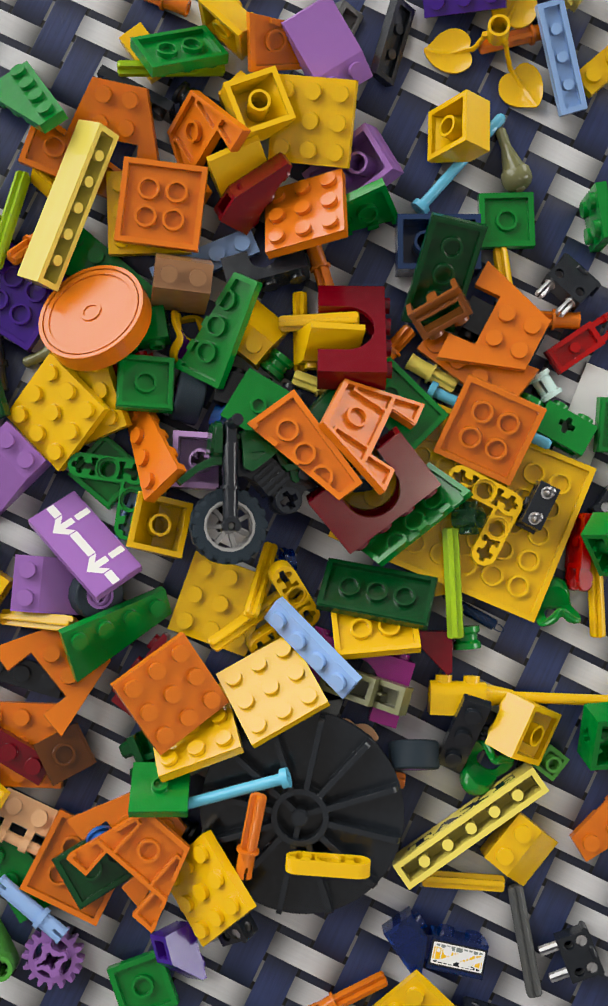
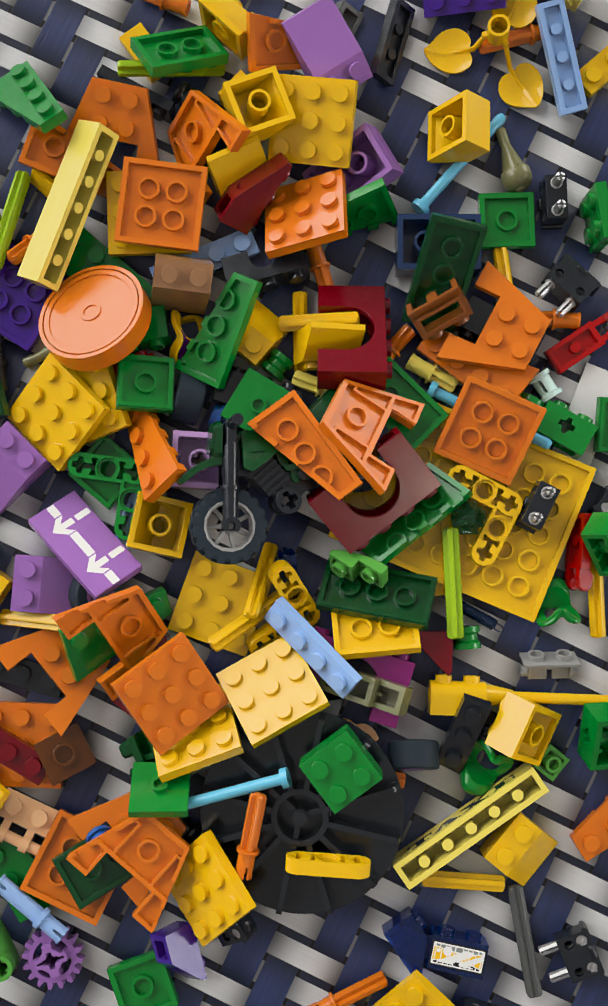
(125, 622): none -> orange wing
(341, 768): none -> green brick
(351, 565): none -> bright green slope
(553, 201): none -> black piece
(561, 663): none -> light grey hinge

